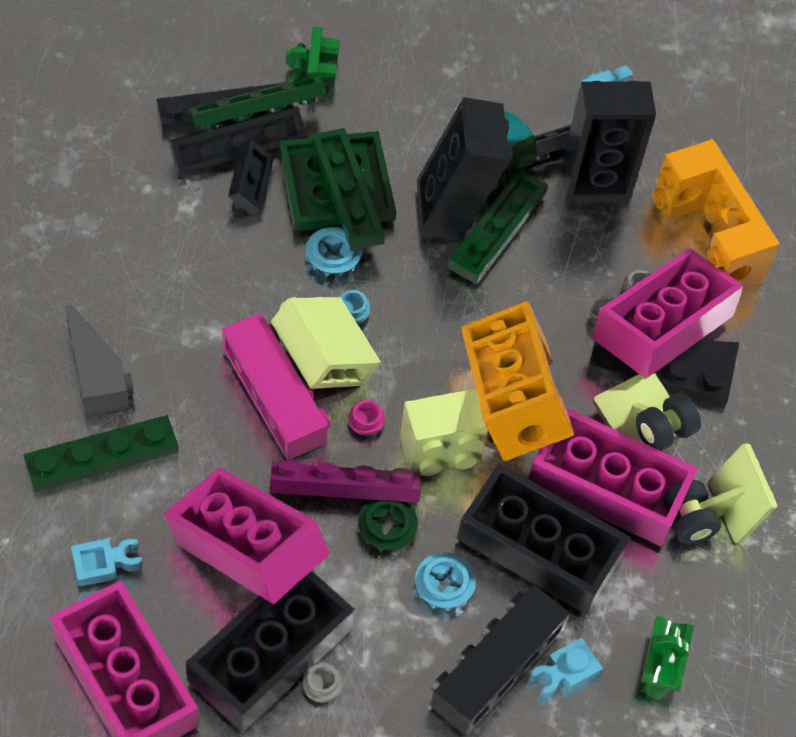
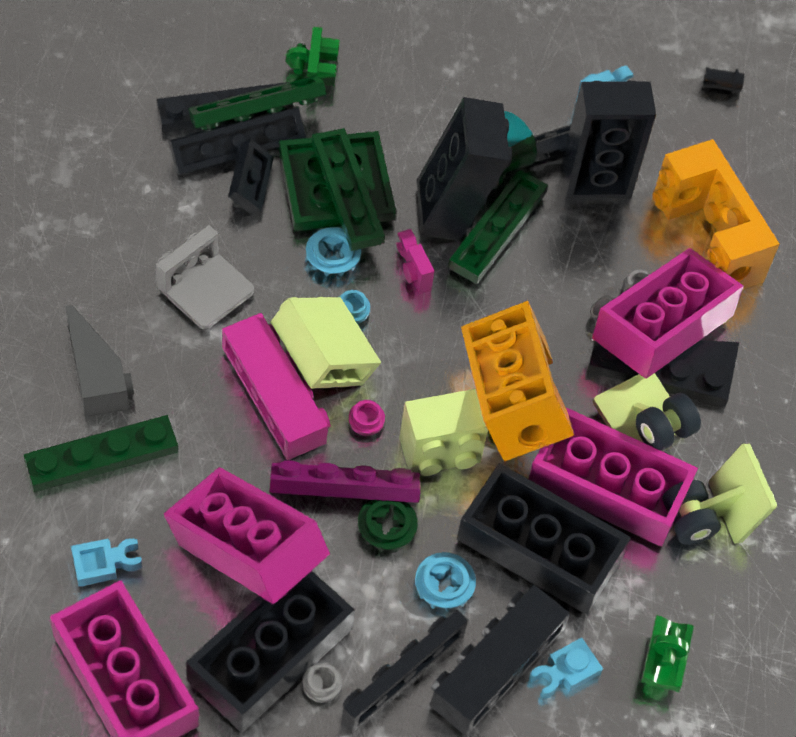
(201, 279): none -> light grey bracket
(392, 679): none -> black plate
(417, 265): none -> dark pink plate
(723, 80): none -> black pin

